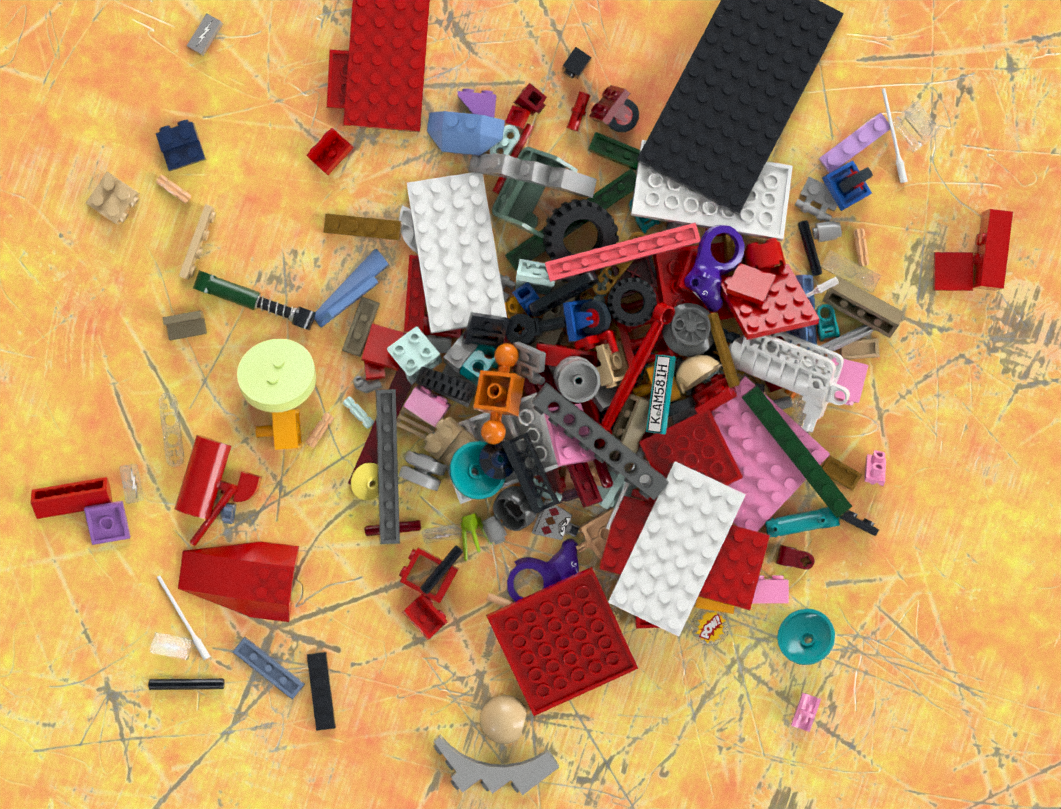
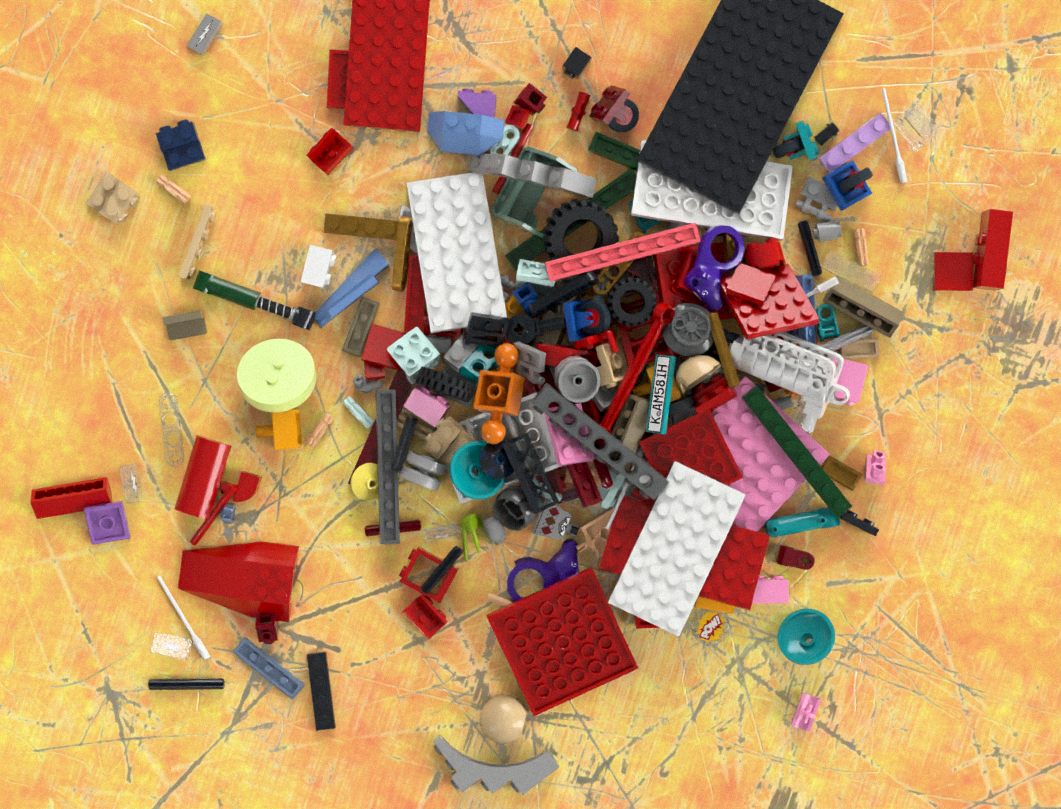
(269, 631): none -> dark red brick
(318, 266): none -> white brick
(402, 253): none -> pearl gold beam
(404, 443): none -> black axle
(791, 146): none -> plate
(827, 133): none -> black pin

